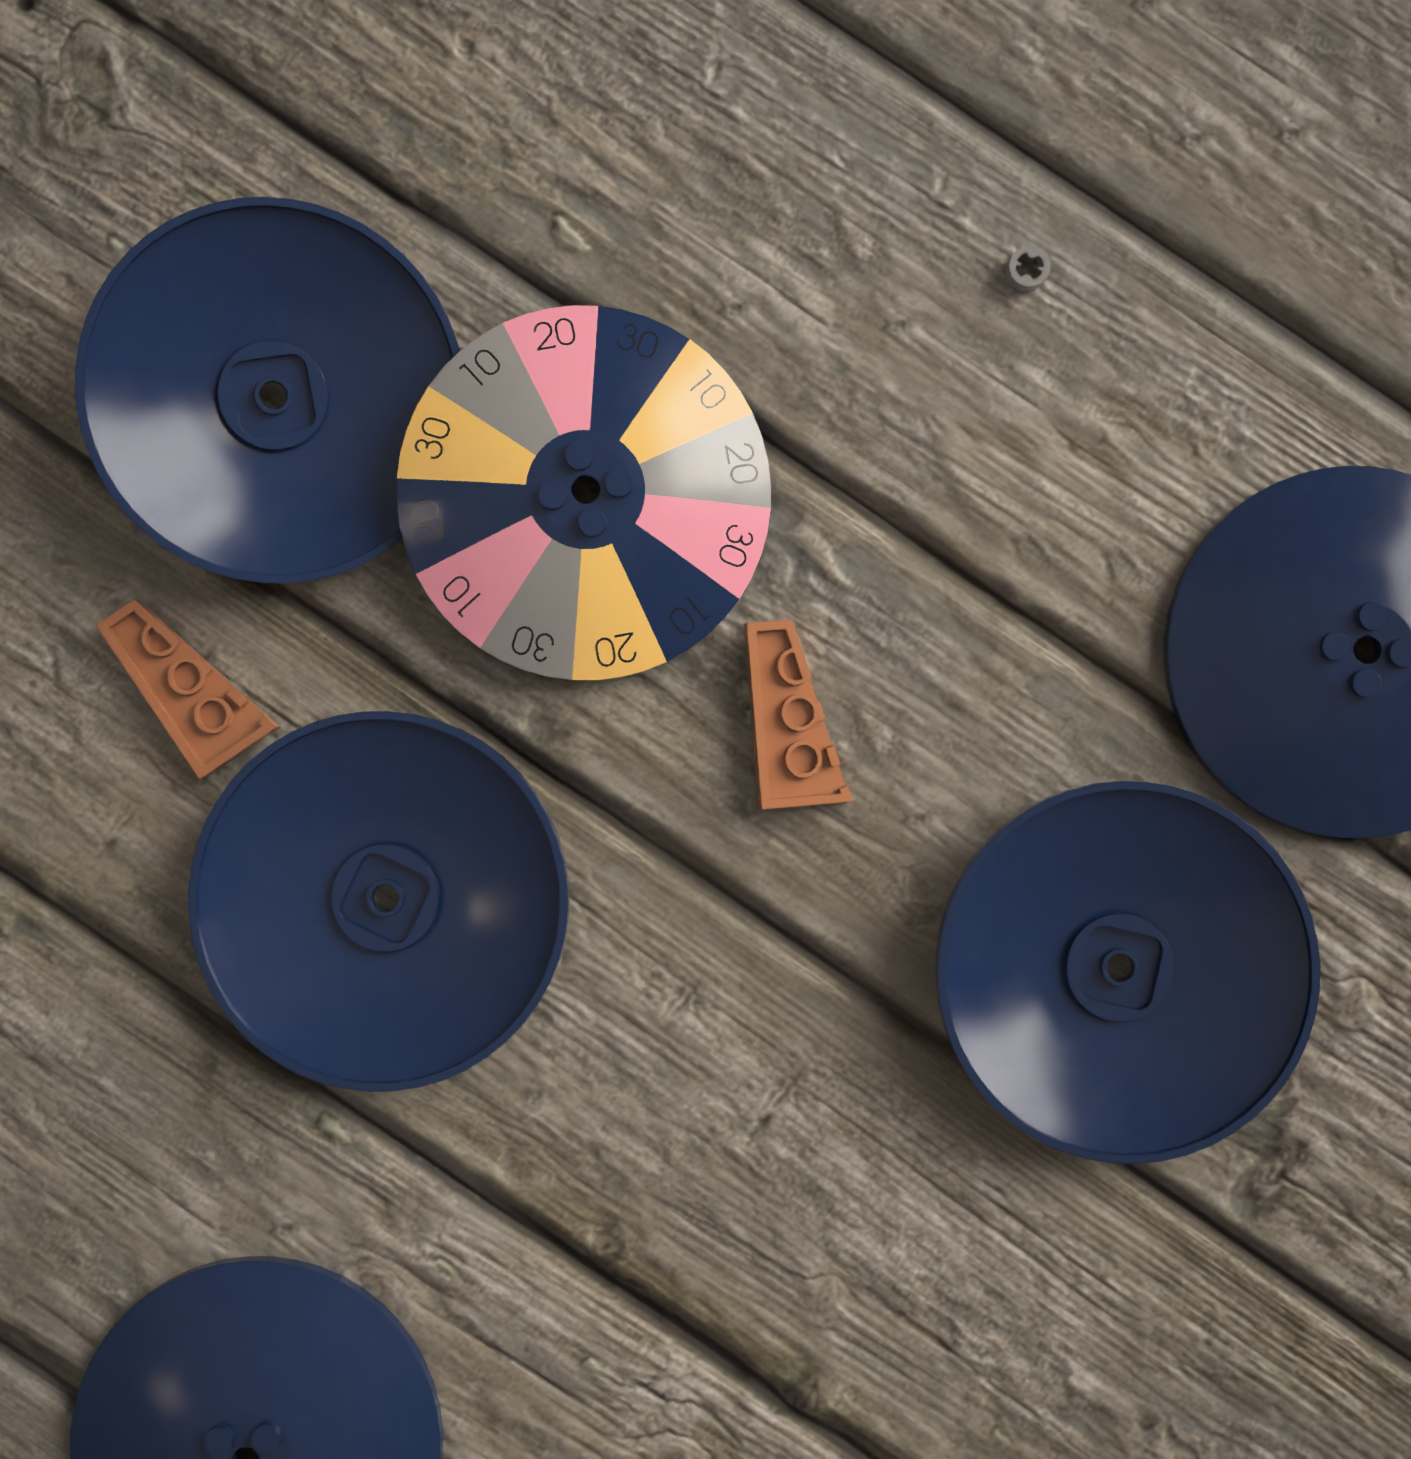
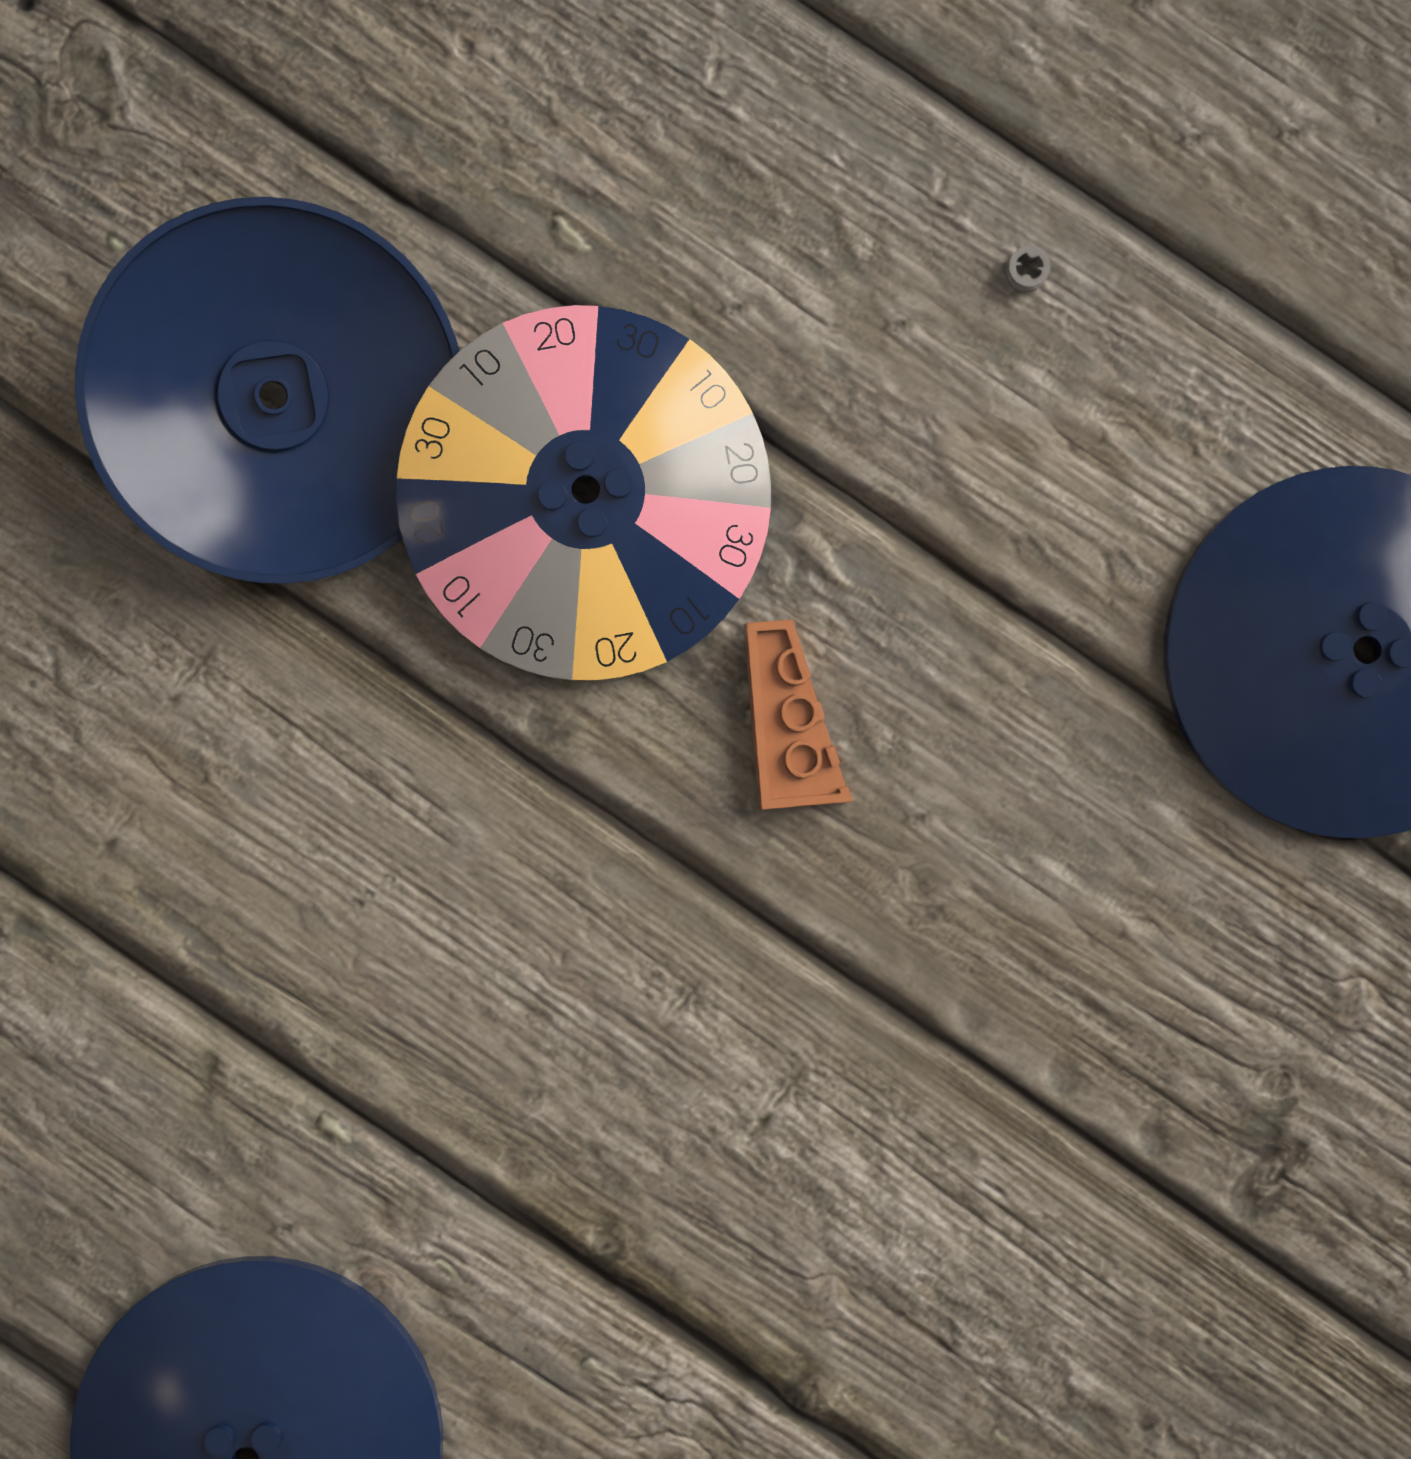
(189, 696): nougat wing -> none
(293, 919): dark blue dish -> none
(1213, 989): dark blue dish -> none

